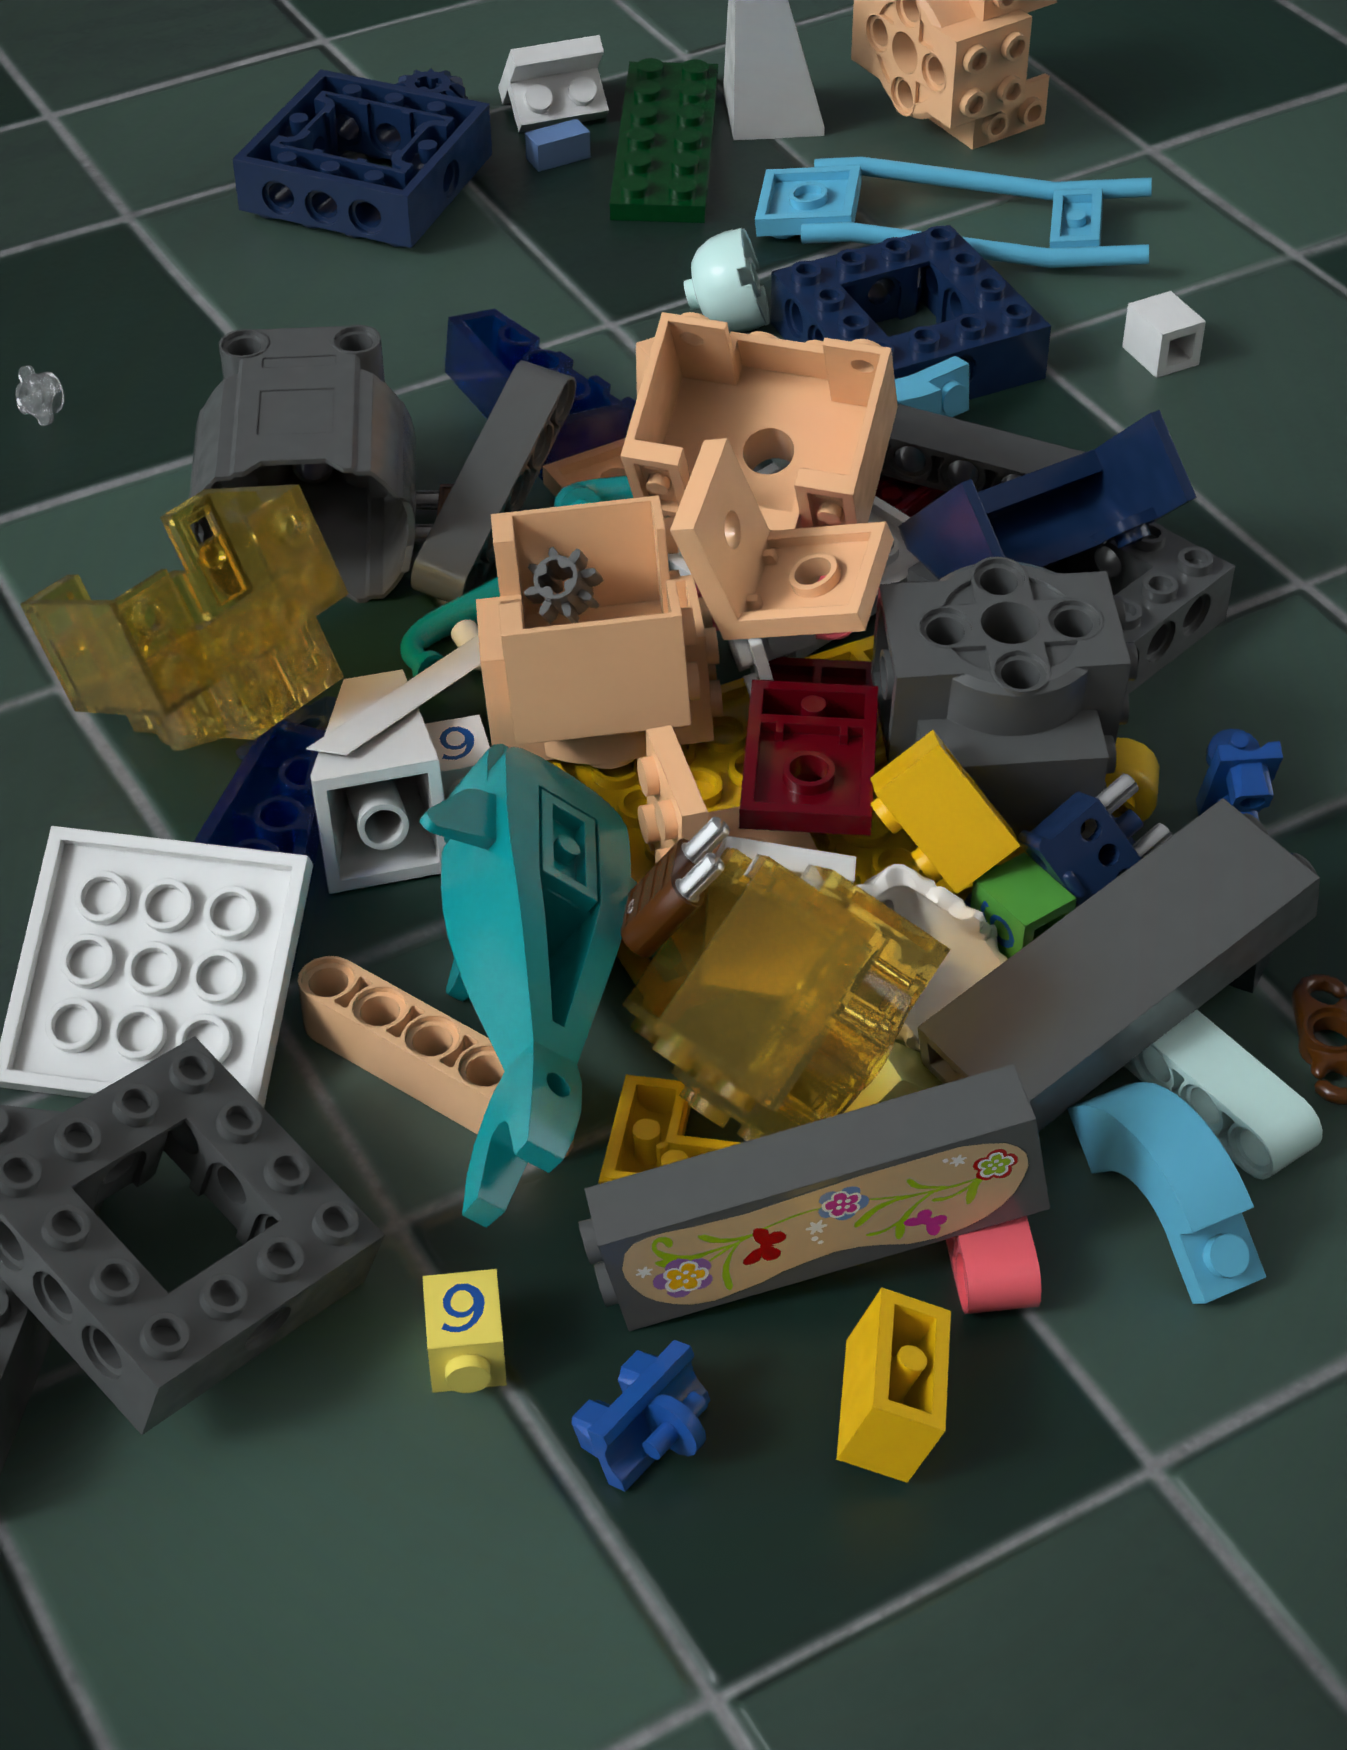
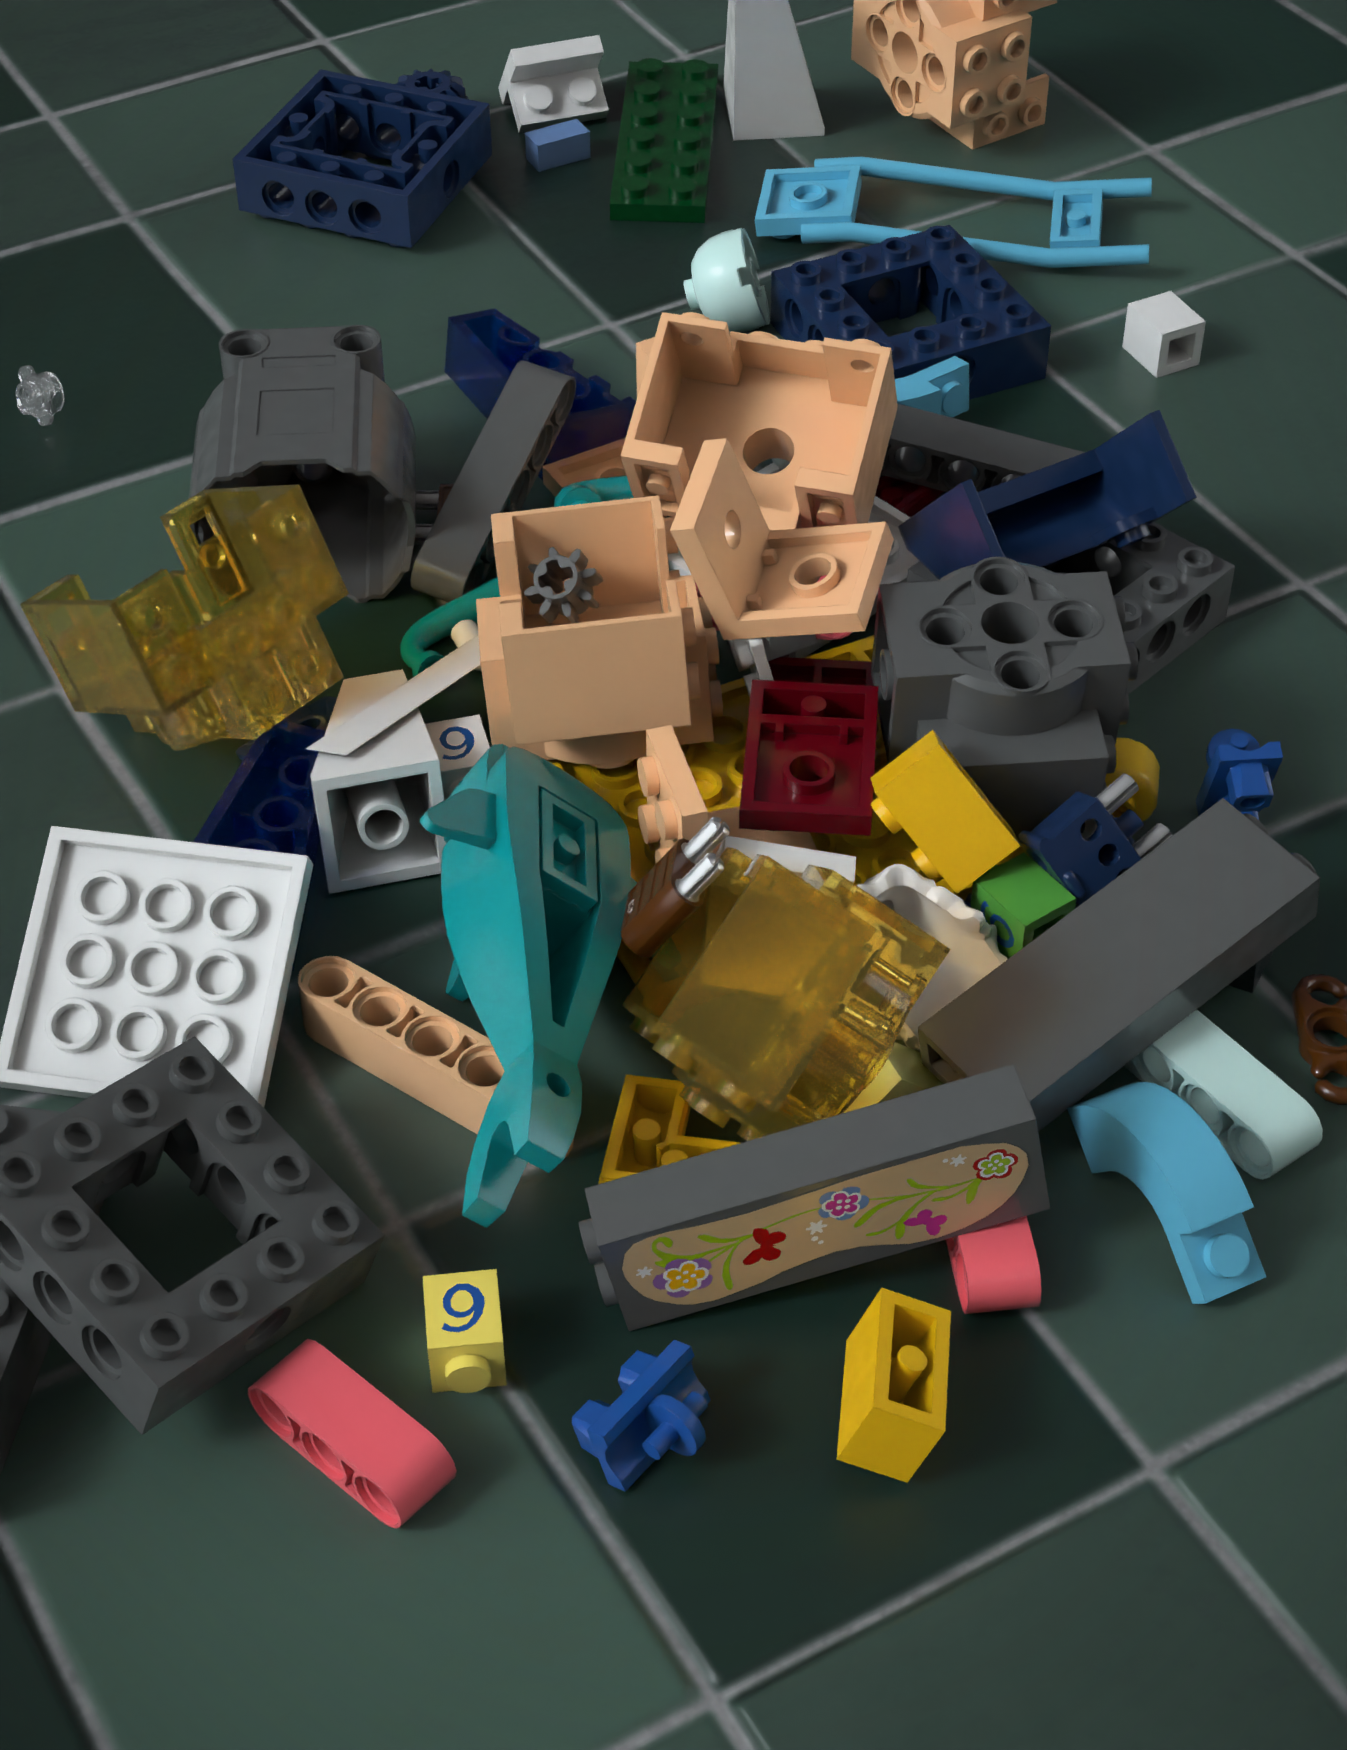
(352, 1433): none -> coral beam

